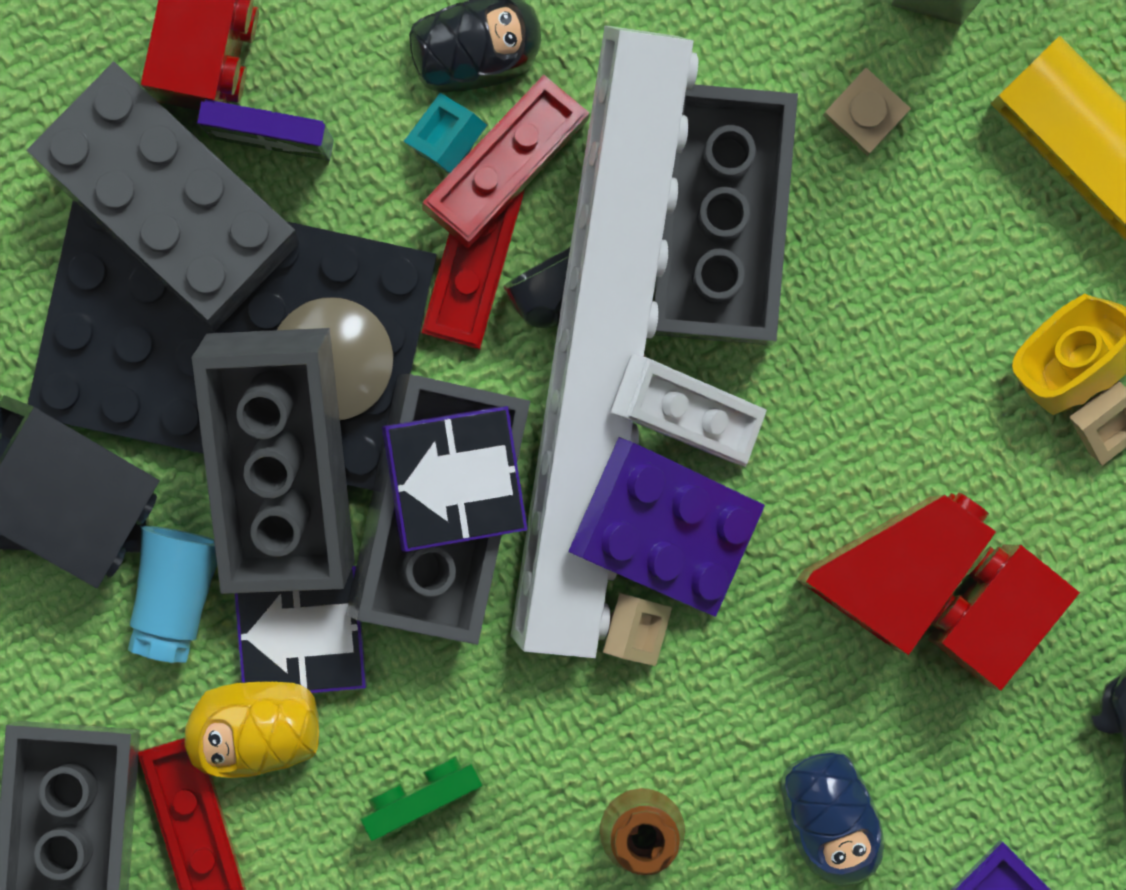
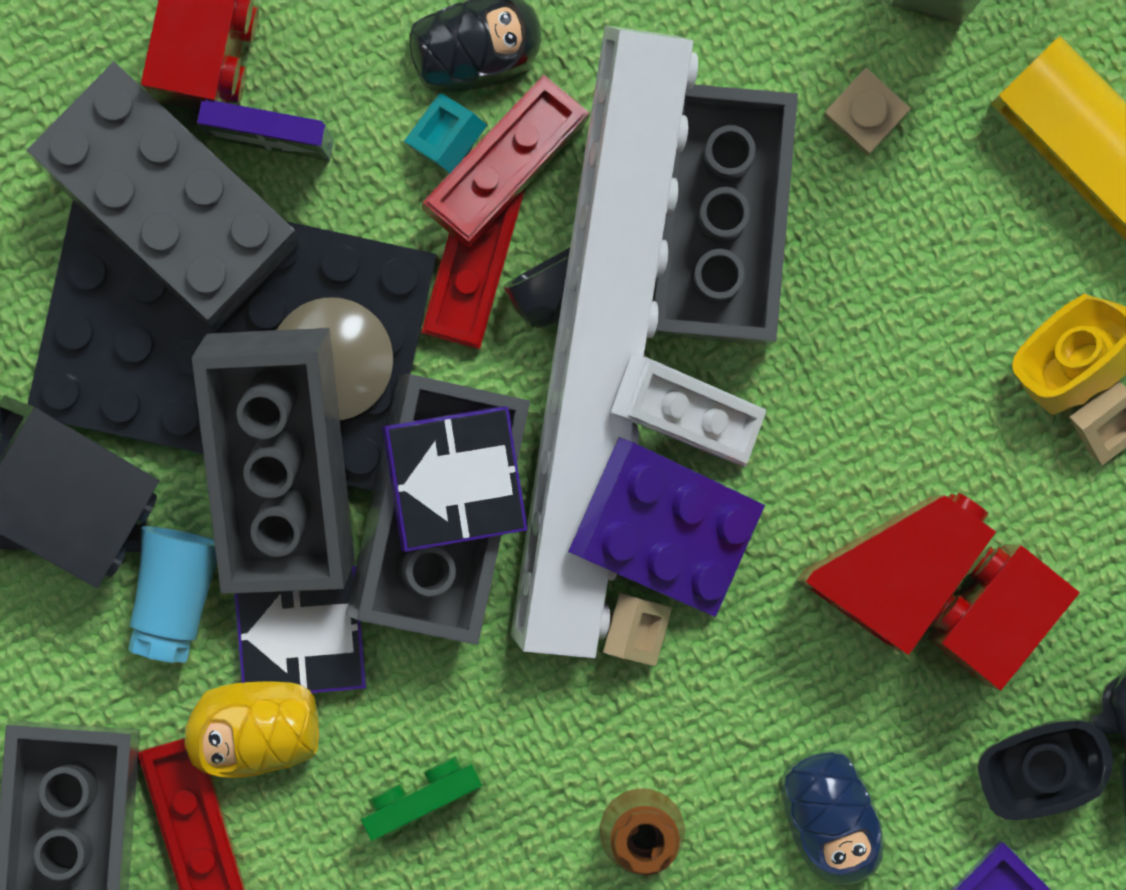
(1046, 769): none -> black piece

